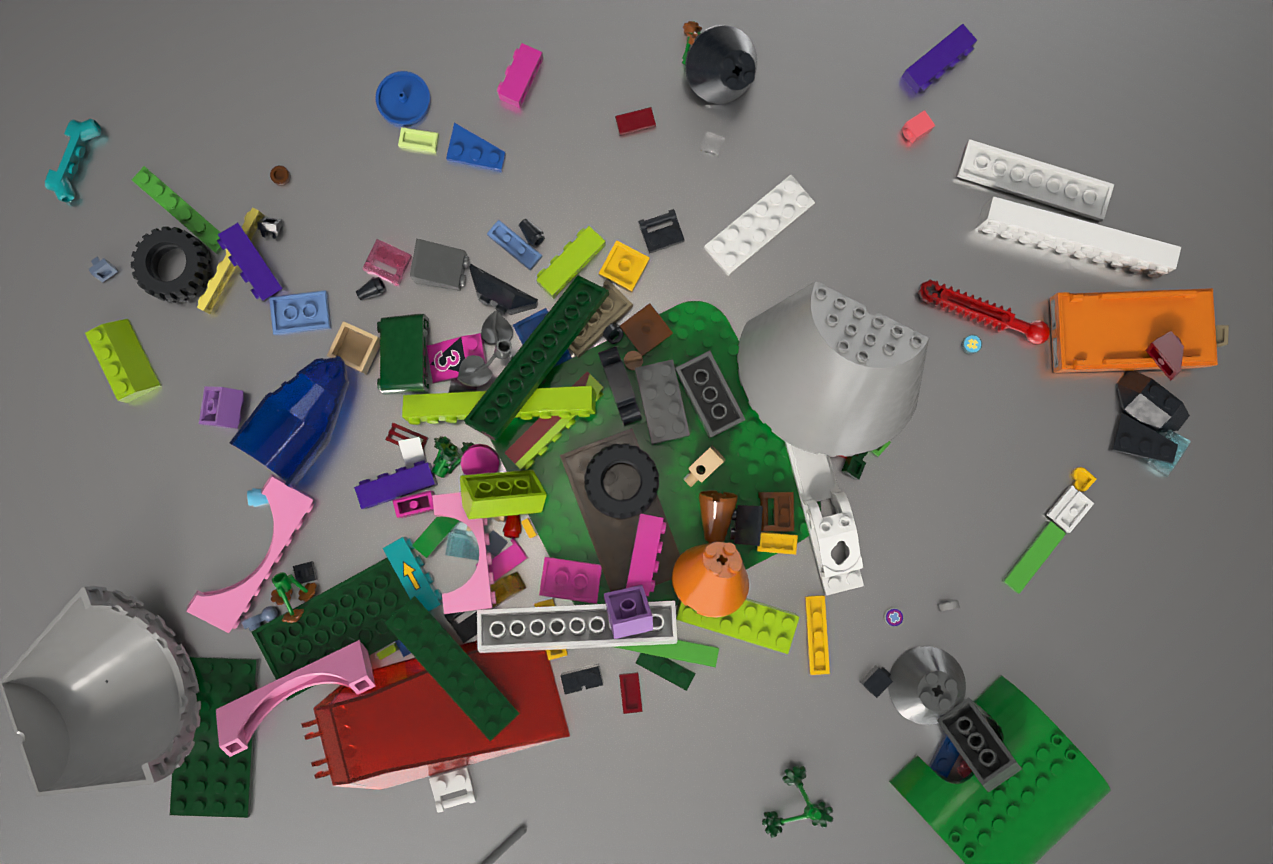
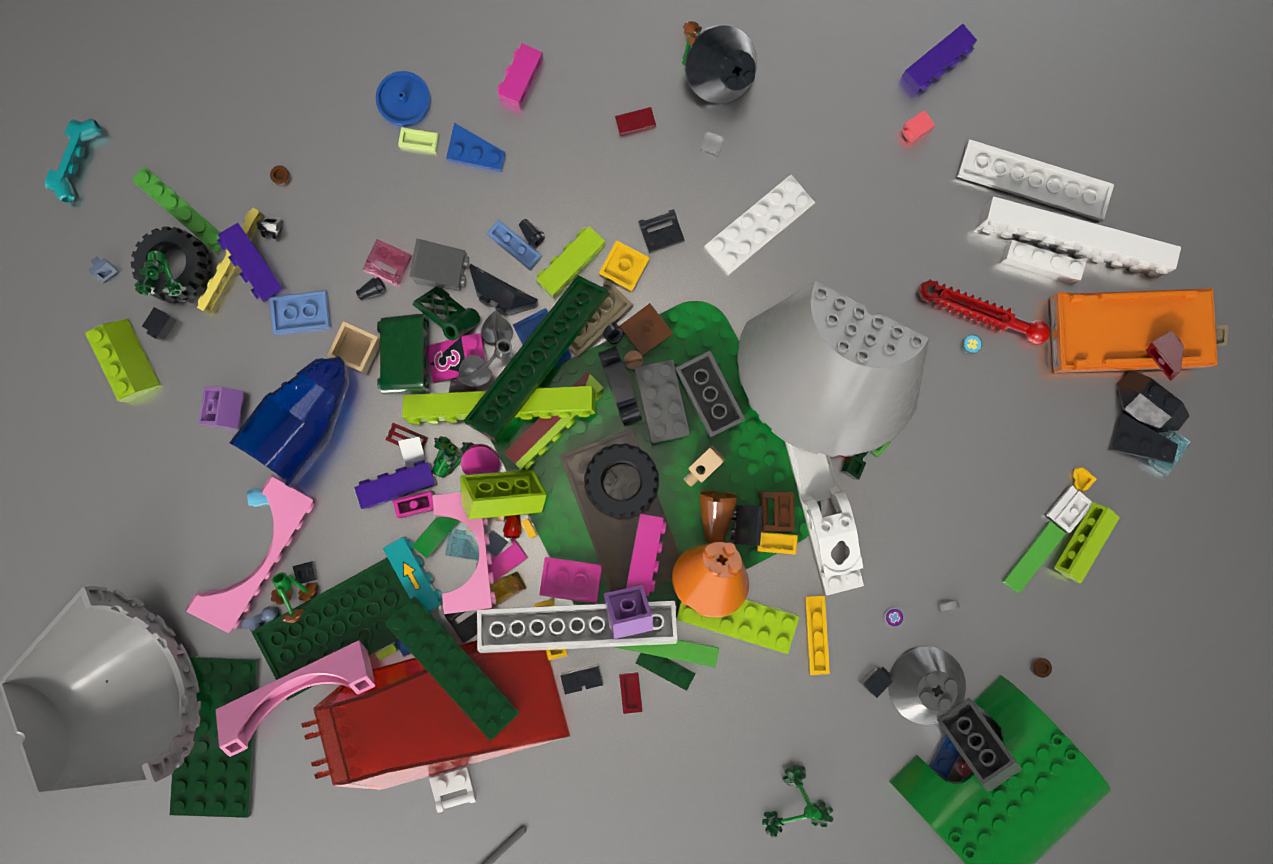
(152, 269): none -> dark green plant
(158, 323): none -> black brick
(455, 322): none -> dark green piece
(1041, 667): none -> reddish brown tile
(1043, 262): none -> white brick
(1087, 542): none -> lime brick

